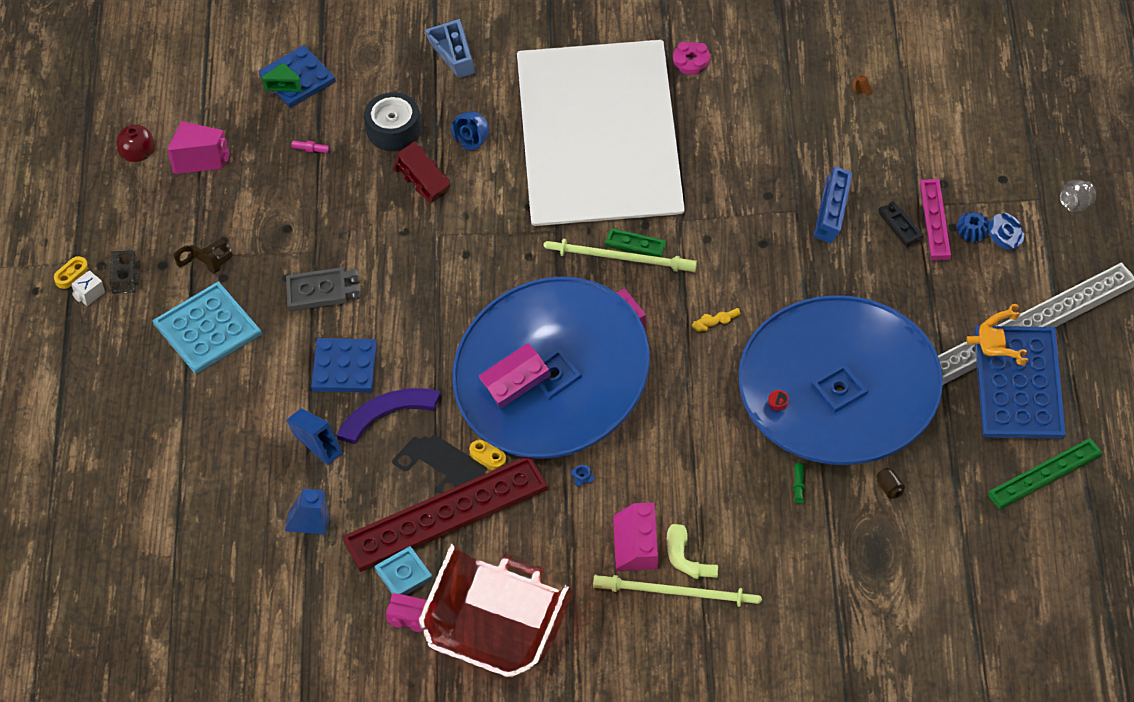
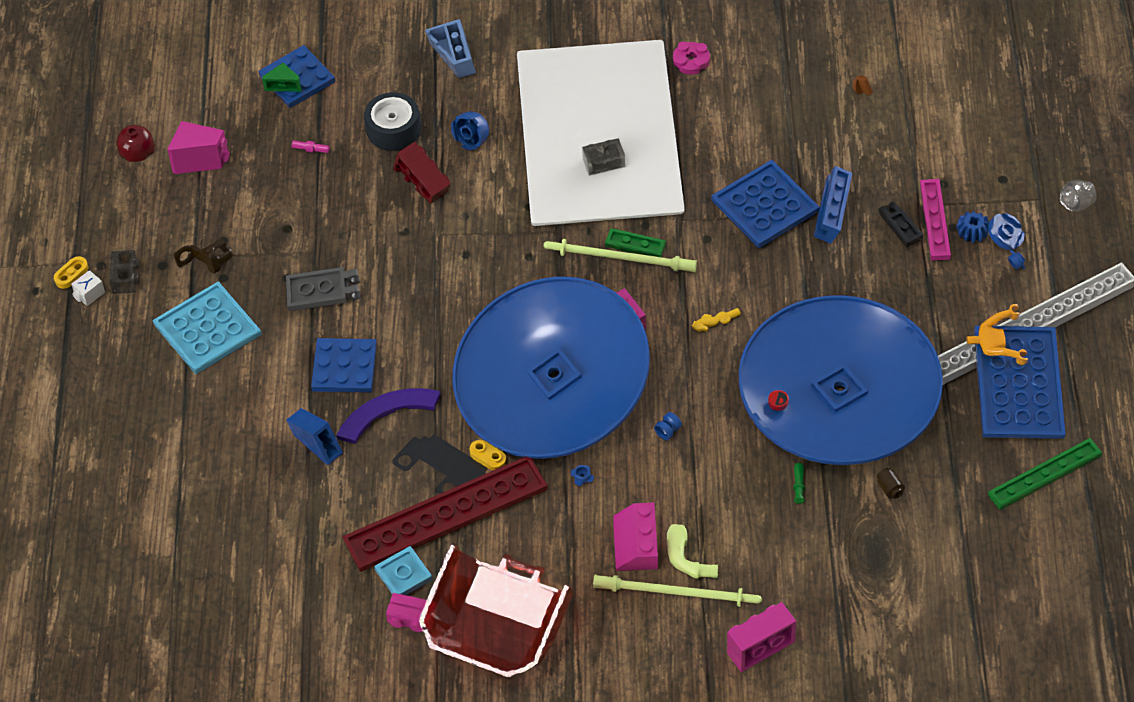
(308, 513): blue slope -> none
(514, 375): dark pink slope -> none
(603, 156): none -> clear smoke brick
(667, 426): none -> blue wheel
(761, 636): none -> dark pink brick
(765, 203): none -> blue plate
(1016, 260): none -> blue plate

